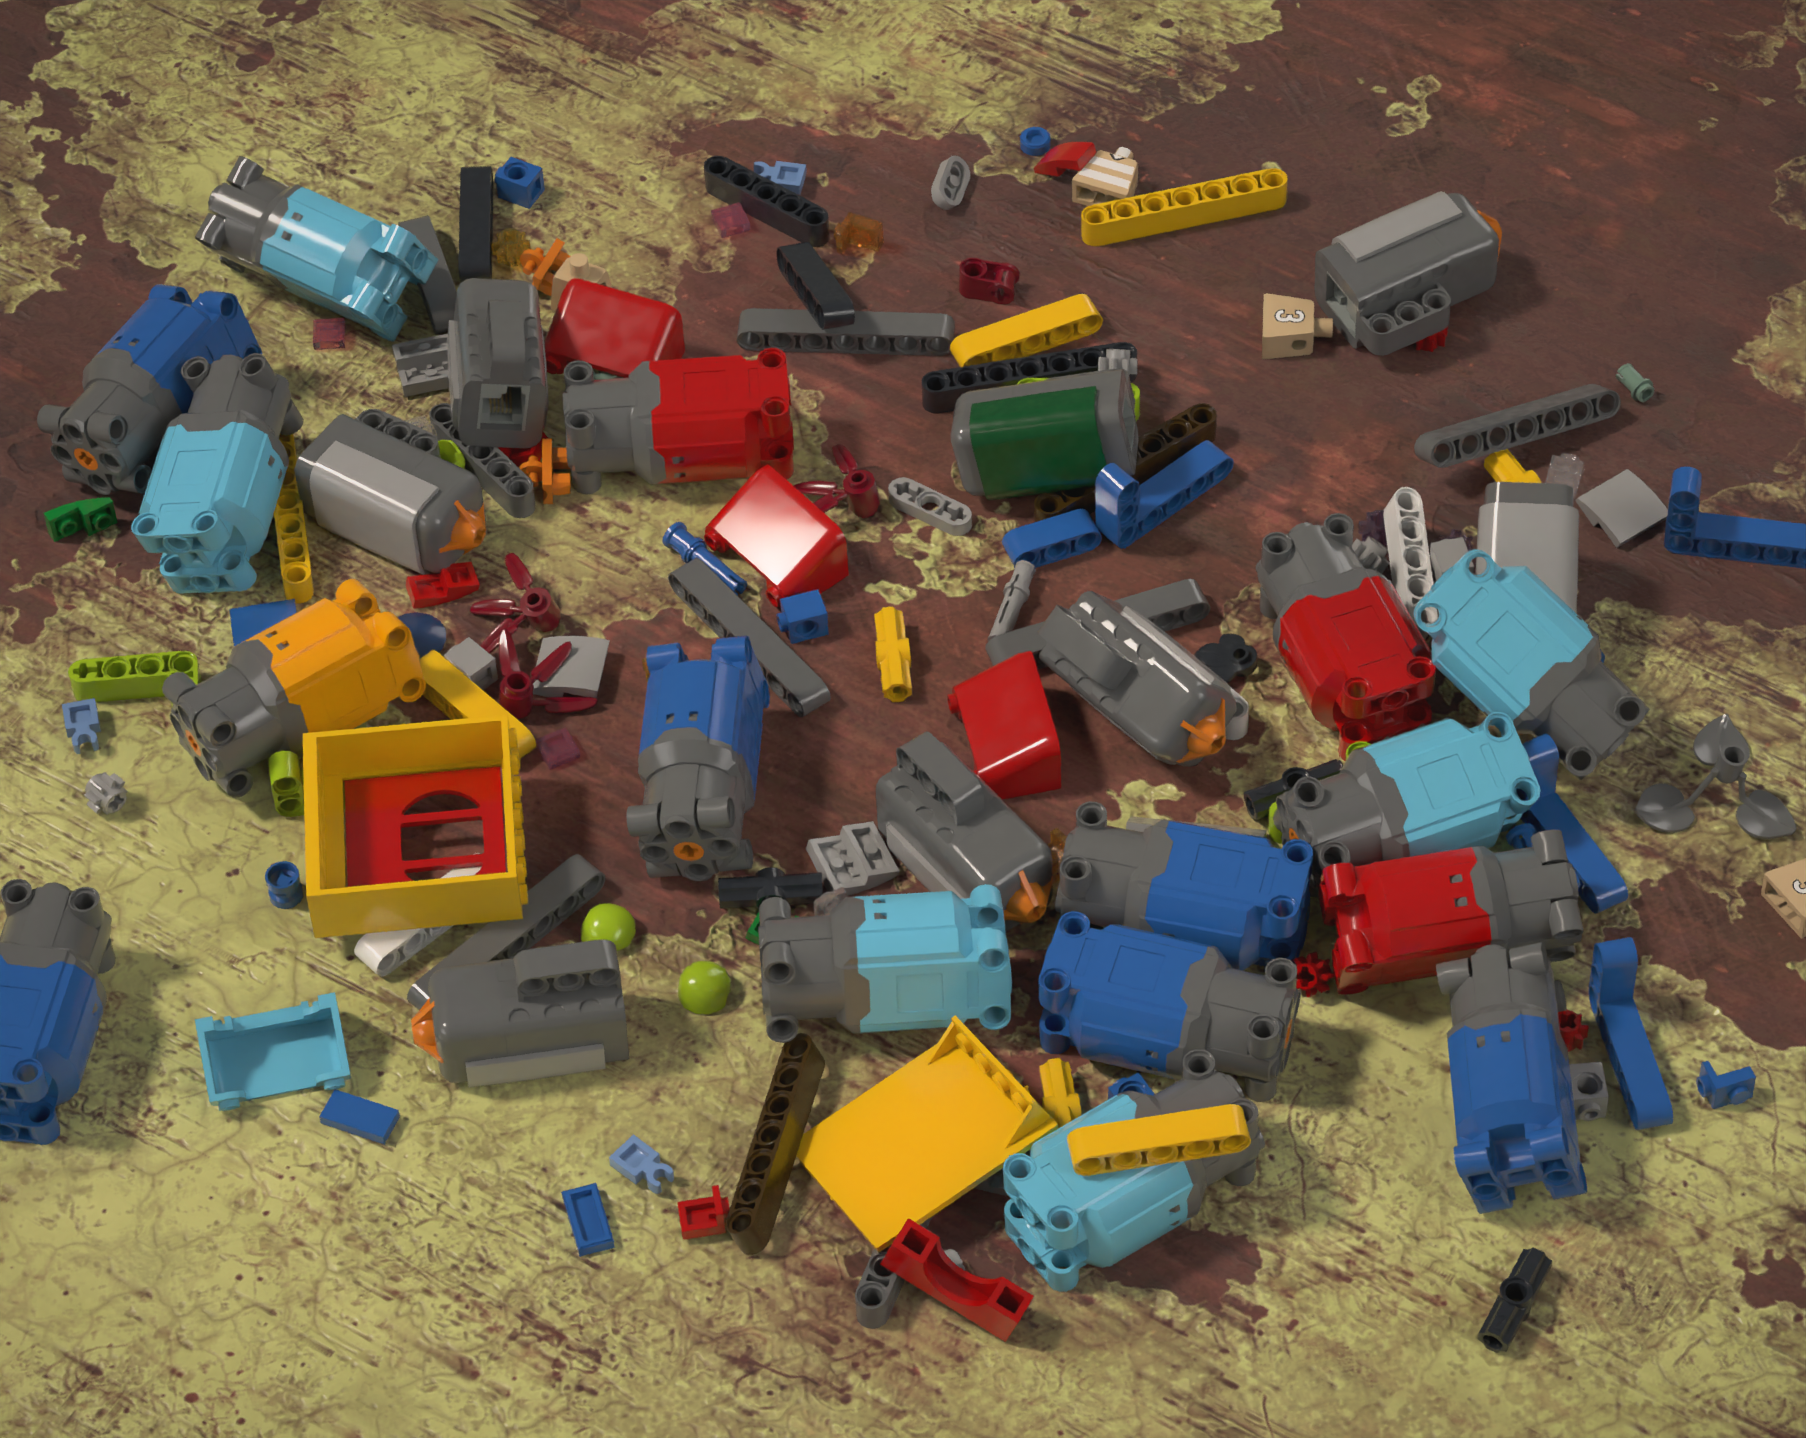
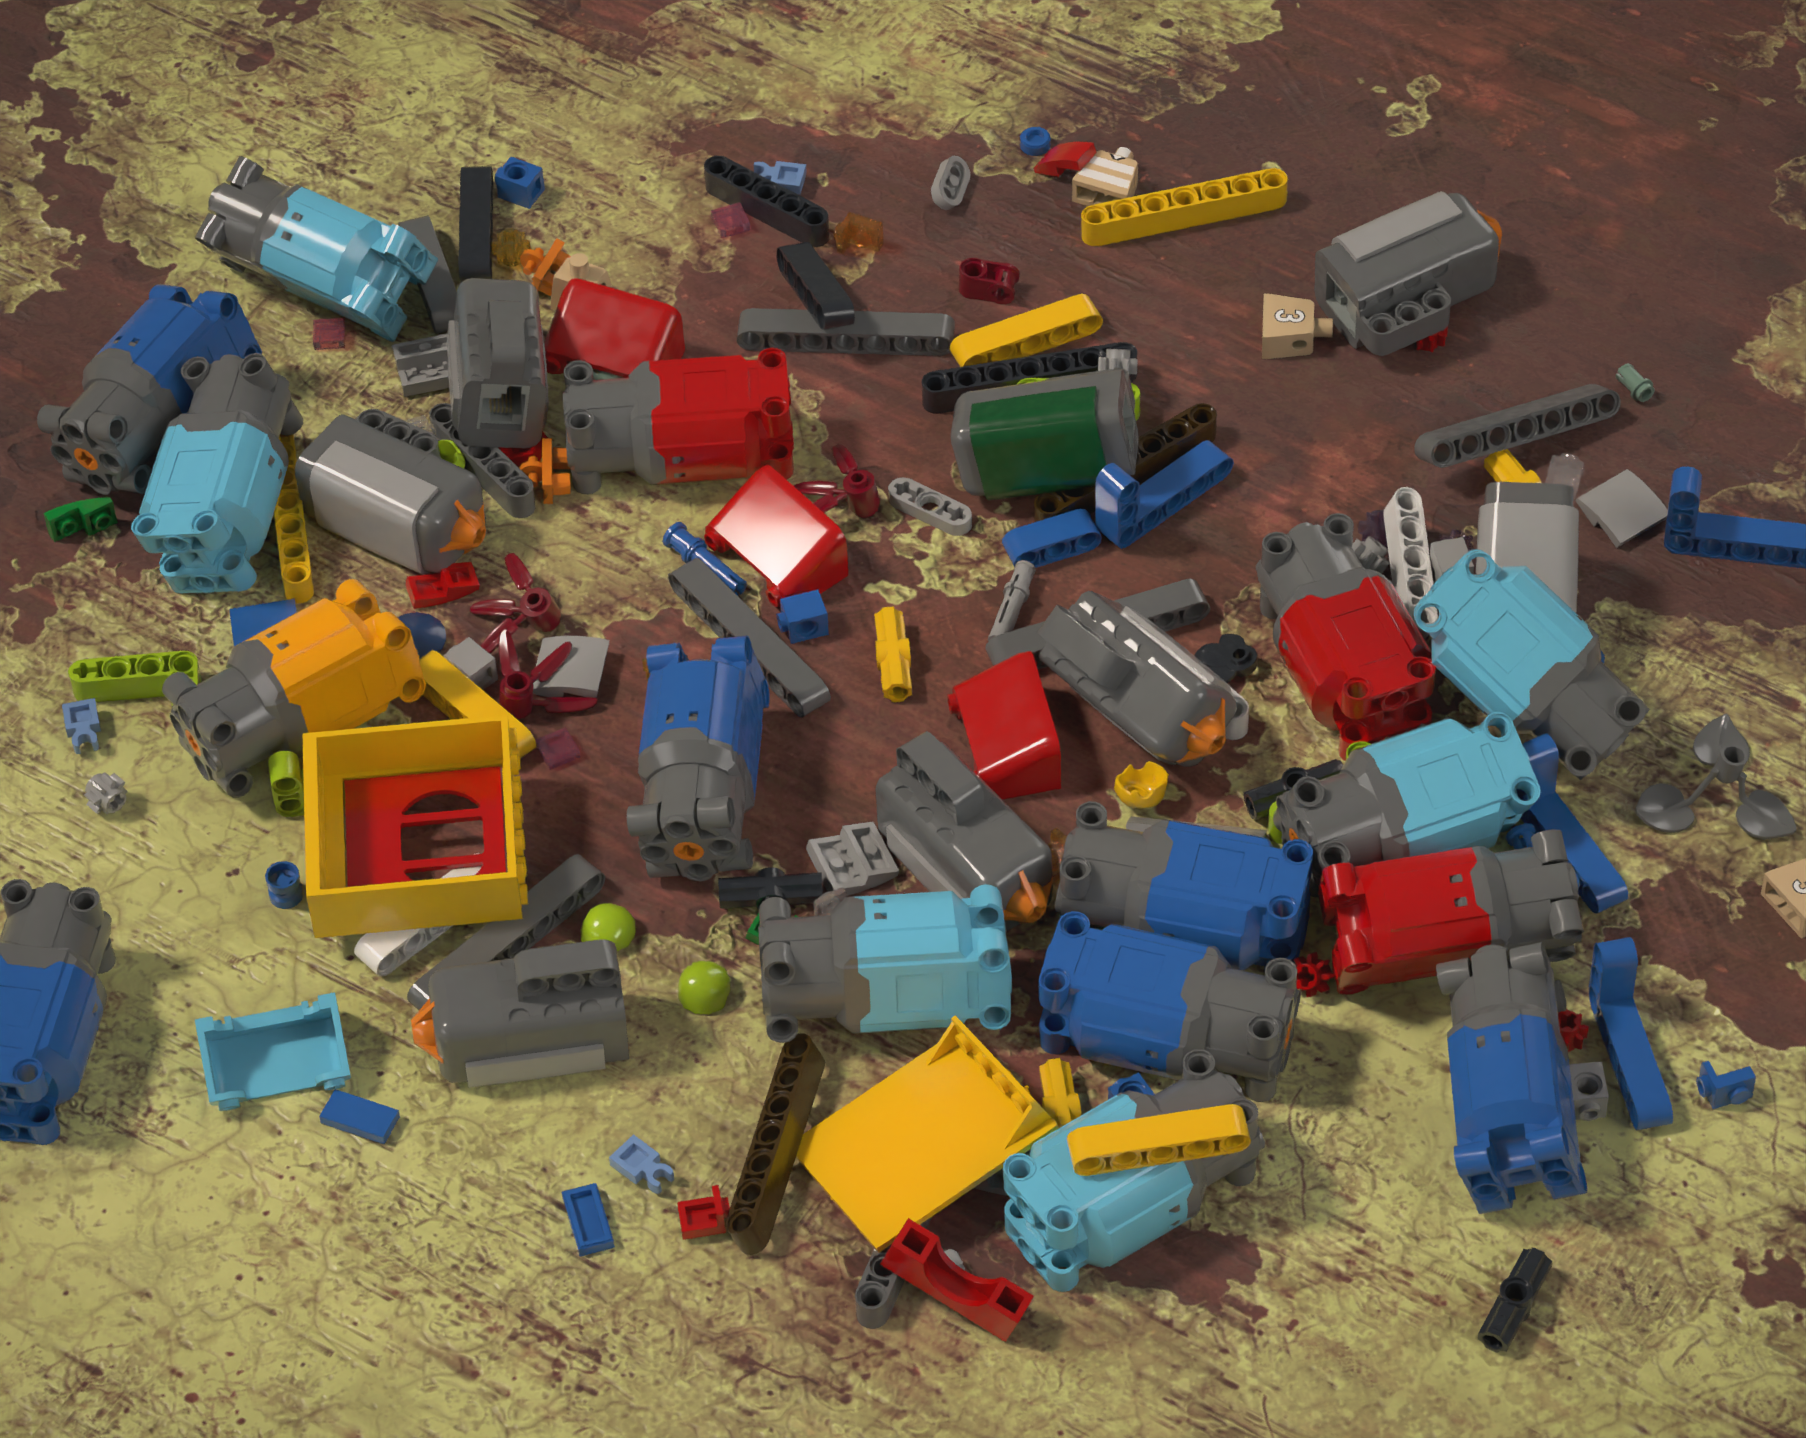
(1143, 786): none -> yellow hair

